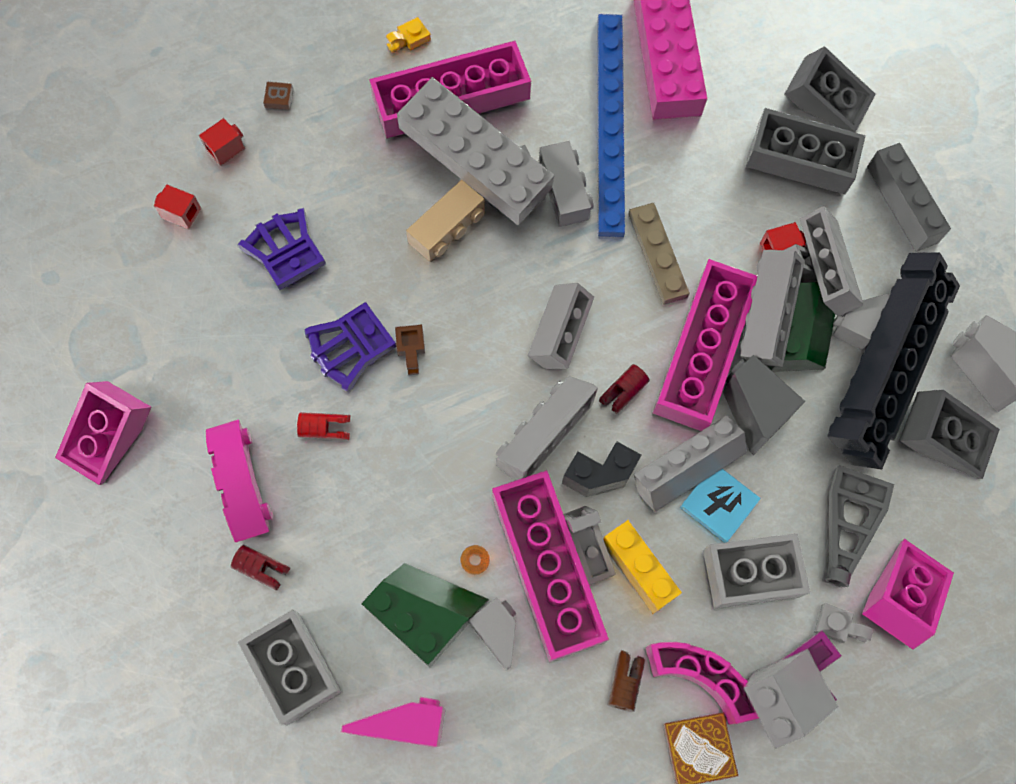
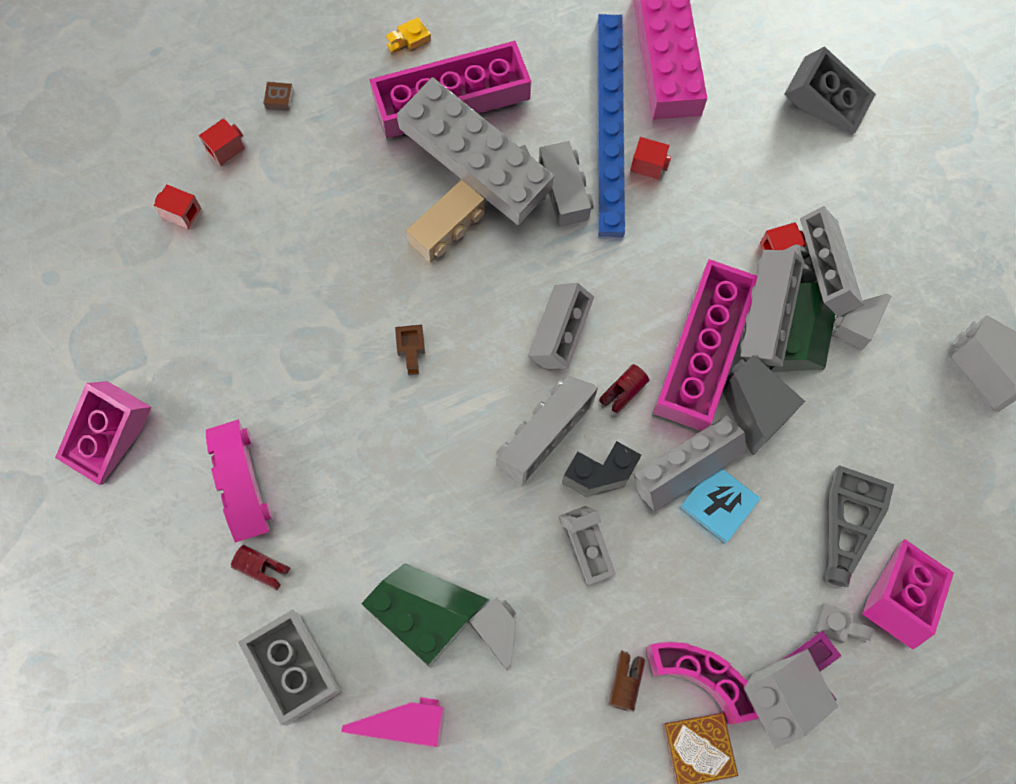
(291, 261): dark purple plate -> none
(317, 425): red hinge -> none
(364, 333): dark purple plate -> none
(475, 550): clear orange plate -> none
(549, 566): dark pink brick -> none
(641, 567): yellow brick -> none
(650, 158): none -> red brick
(658, 253): dark tan plate -> none
(756, 571): light grey brick -> none
(806, 151): dark grey brick -> none
(894, 360): black brick -> none
(908, 197): dark grey brick -> none
(949, 432): dark grey slope -> none

